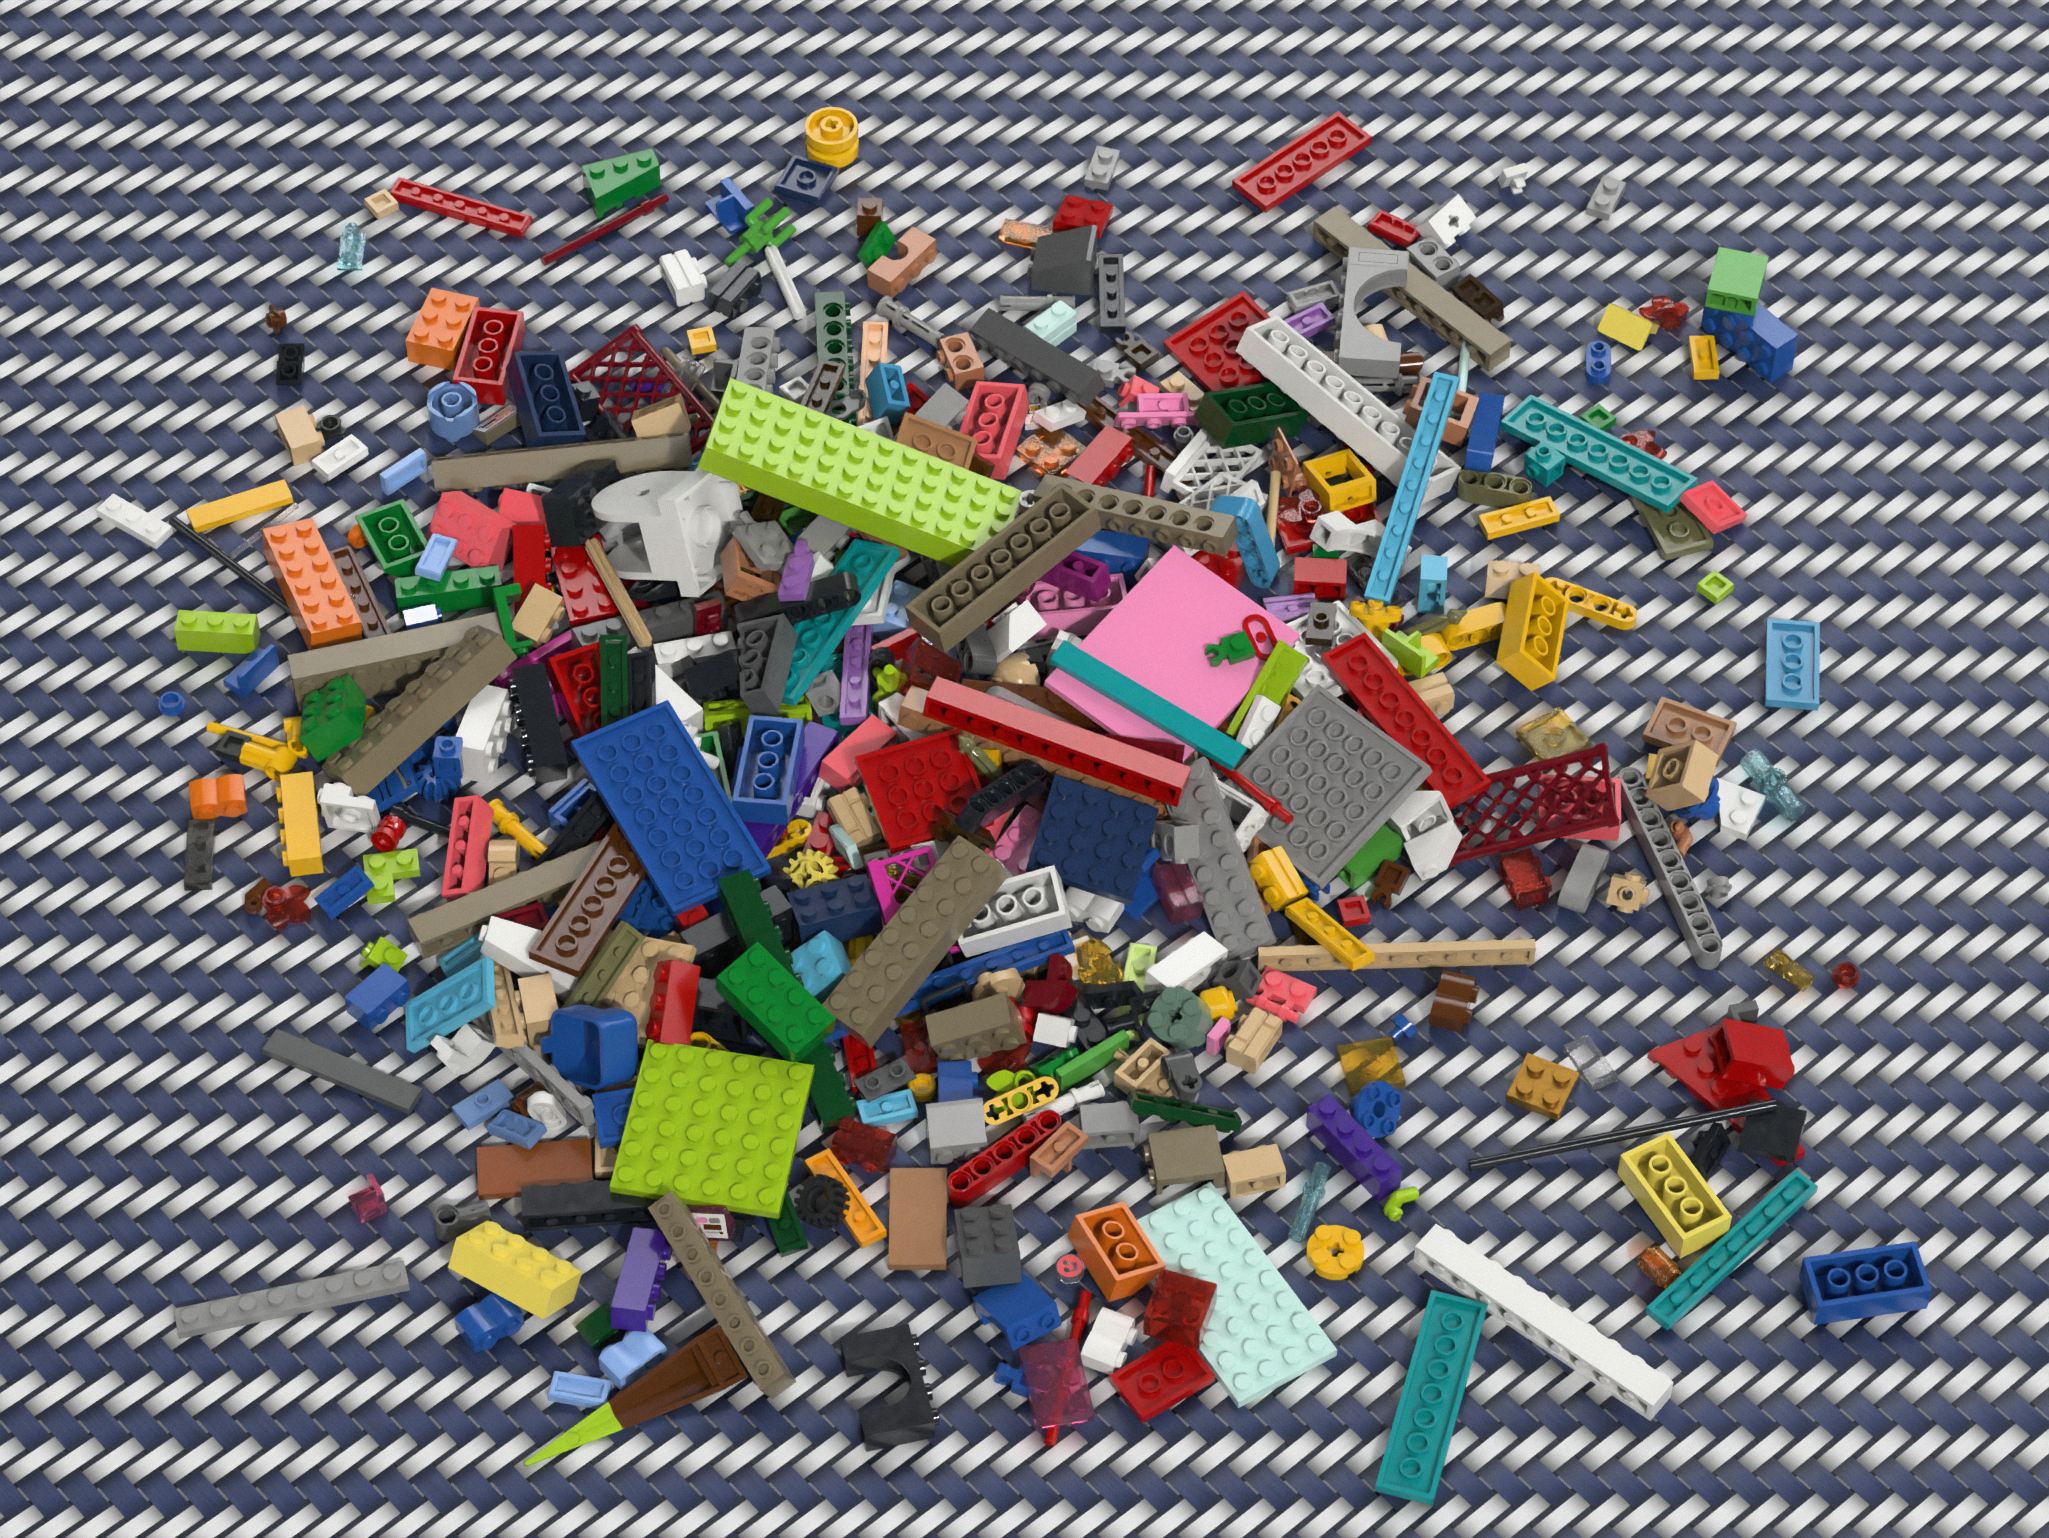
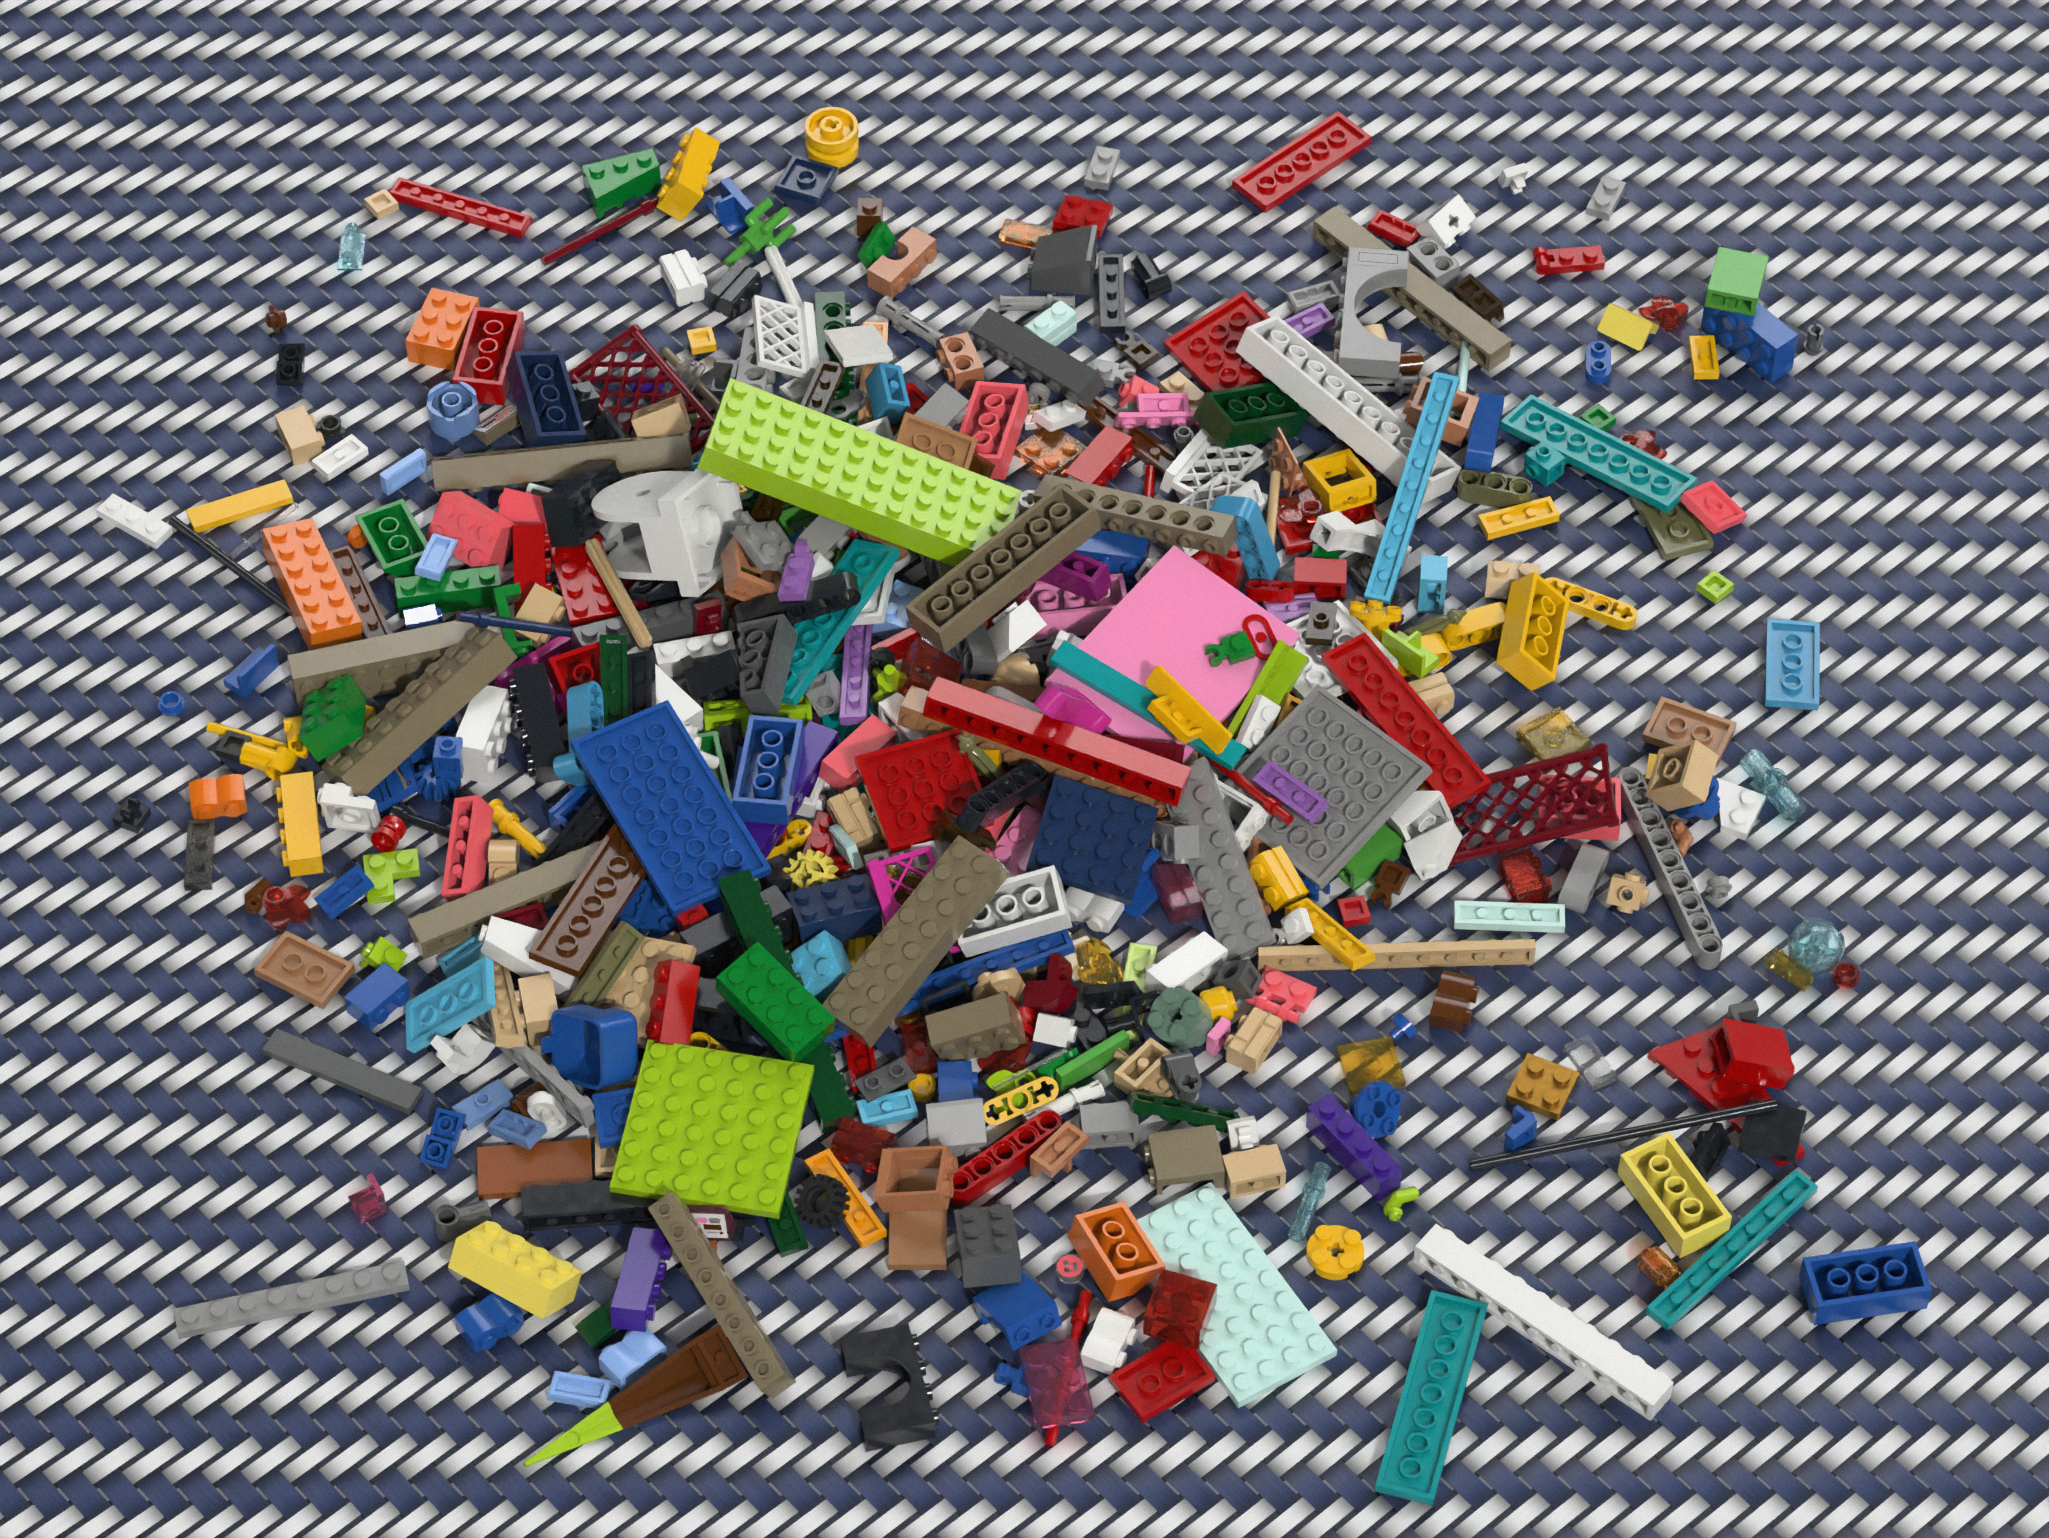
(132, 815): none -> black tile
(217, 632): lime brick -> none
(304, 969): none -> medium nougat plate
(443, 1138): none -> blue slope
(484, 619): none -> dark blue bar
(584, 716): none -> dark azure beam
(688, 174): none -> yellow wedge
(803, 341): none -> white fence
(858, 345): none -> white tile
(898, 1159): none -> nougat window
(1030, 1068): none -> clear piece
(1072, 707): none -> dark pink beam
(1152, 280): none -> black piece
(1183, 713): none -> yellow bracket
(1242, 1133): none -> white tile
(1270, 591): none -> red beam
(1291, 792): none -> medium lavender plate
(1294, 928): none -> white plate
(1509, 916): none -> light aqua plate
(1521, 1130): none -> blue bracket
(1568, 259): none -> red plate
(1814, 344): none -> dark grey pin
(1816, 946): none -> clear light blue cylinder

